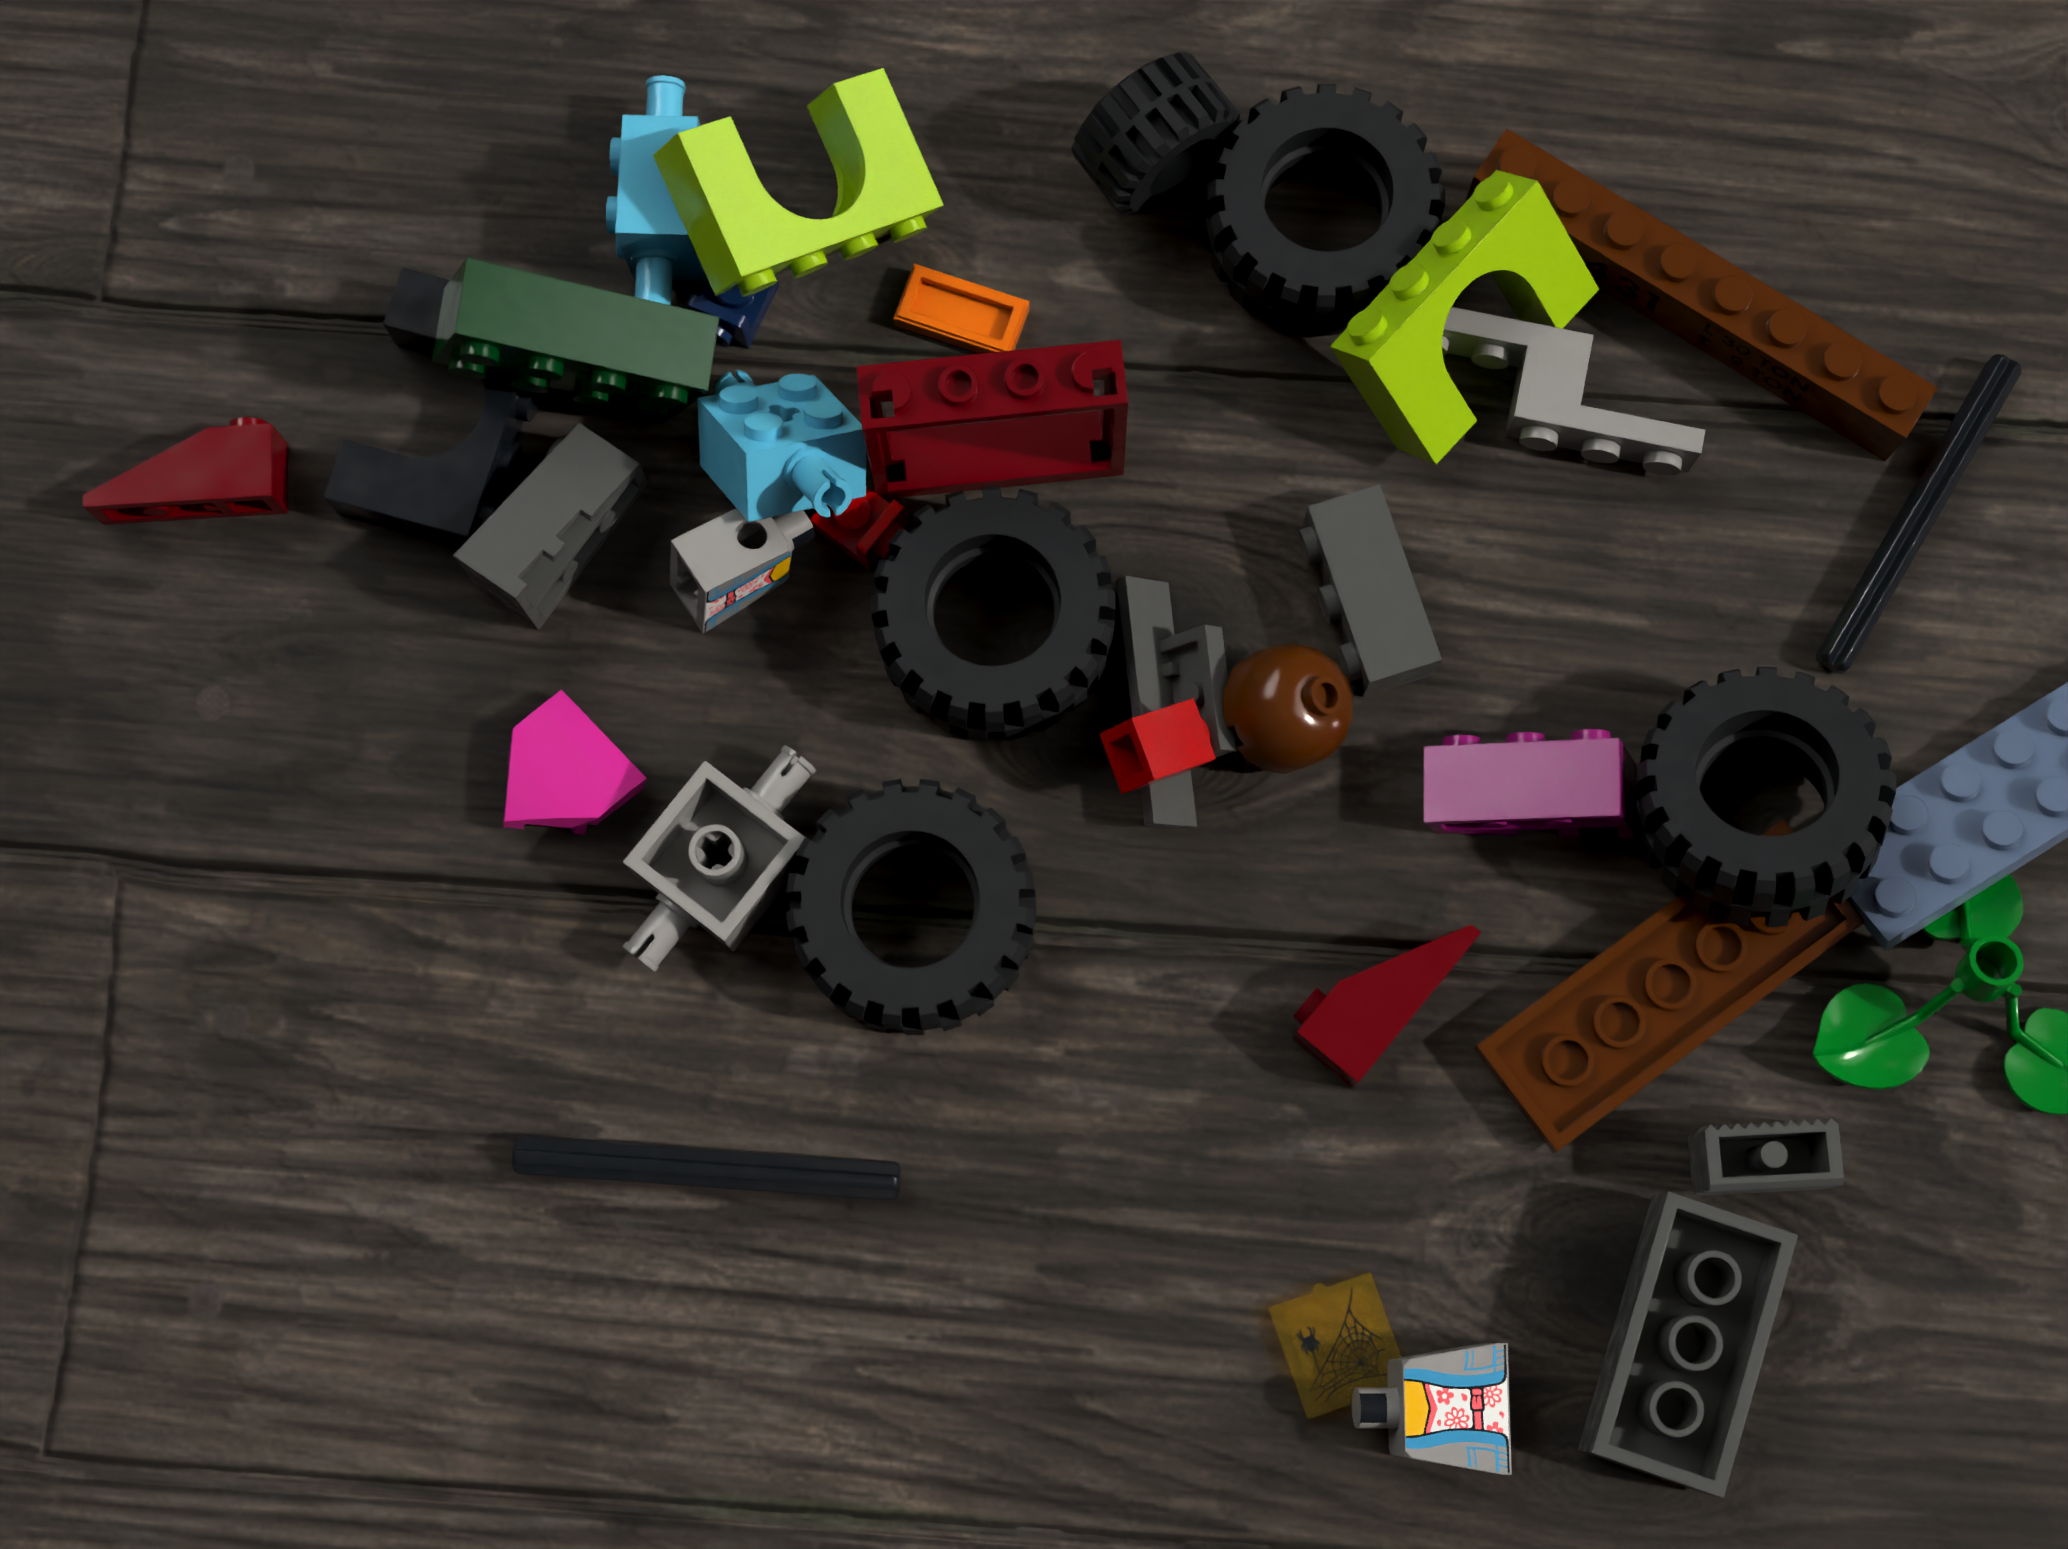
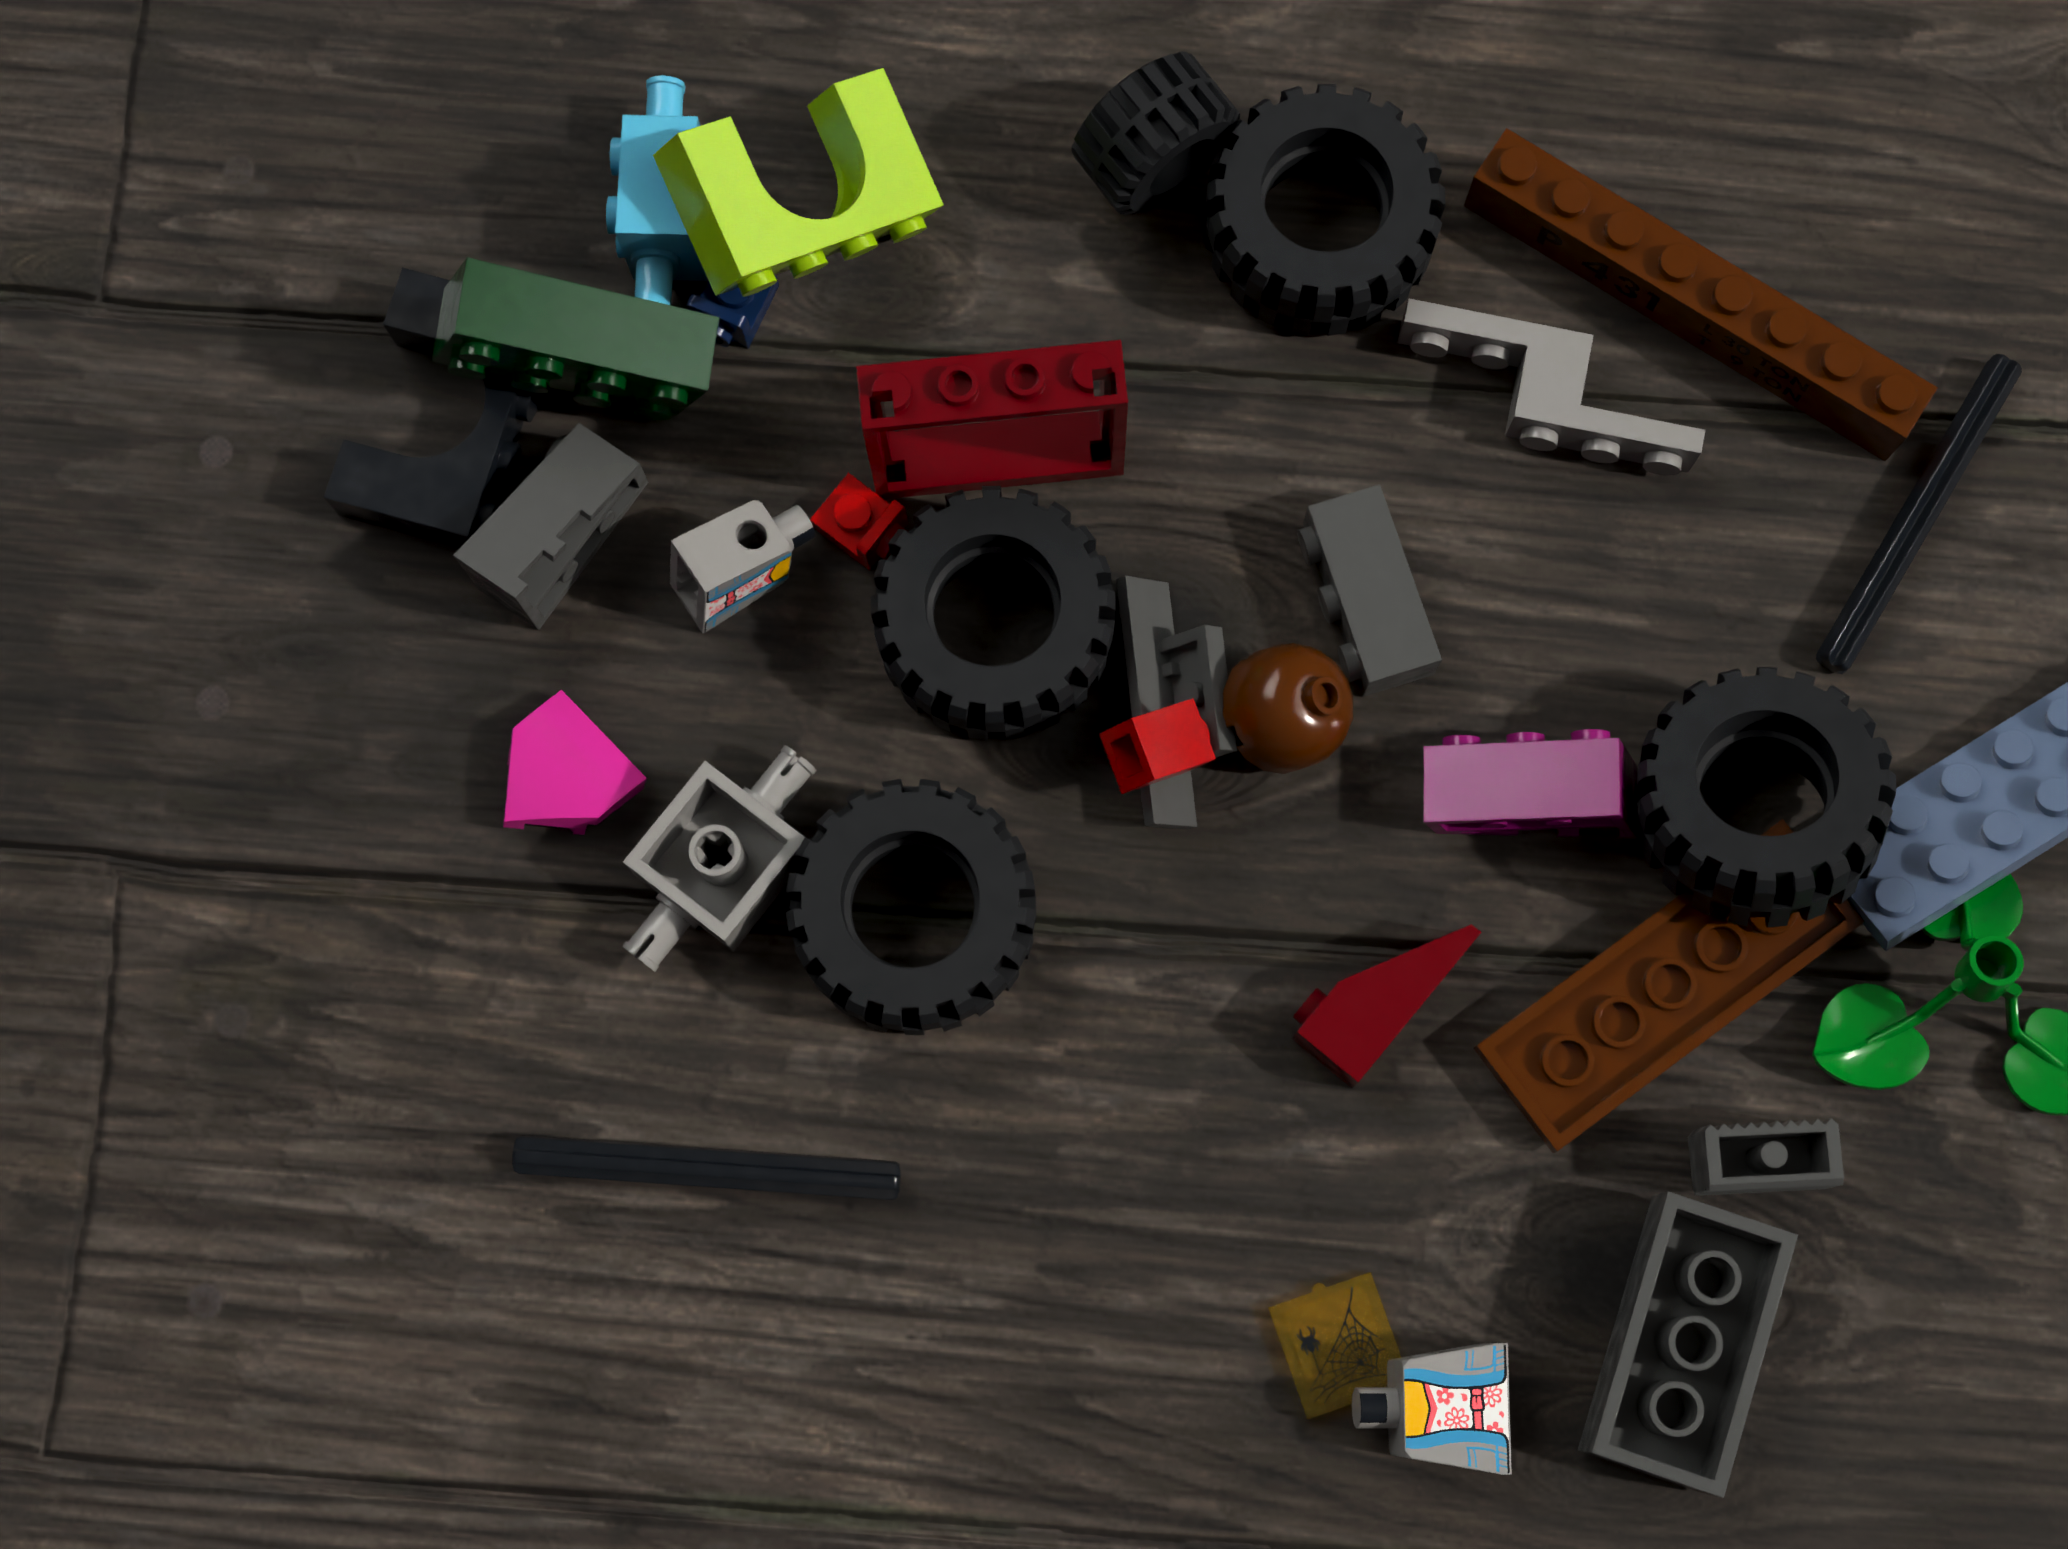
(207, 476): dark red slope -> none
(781, 446): medium azure brick -> none
(960, 312): orange tile -> none
(1397, 340): lime arch -> none

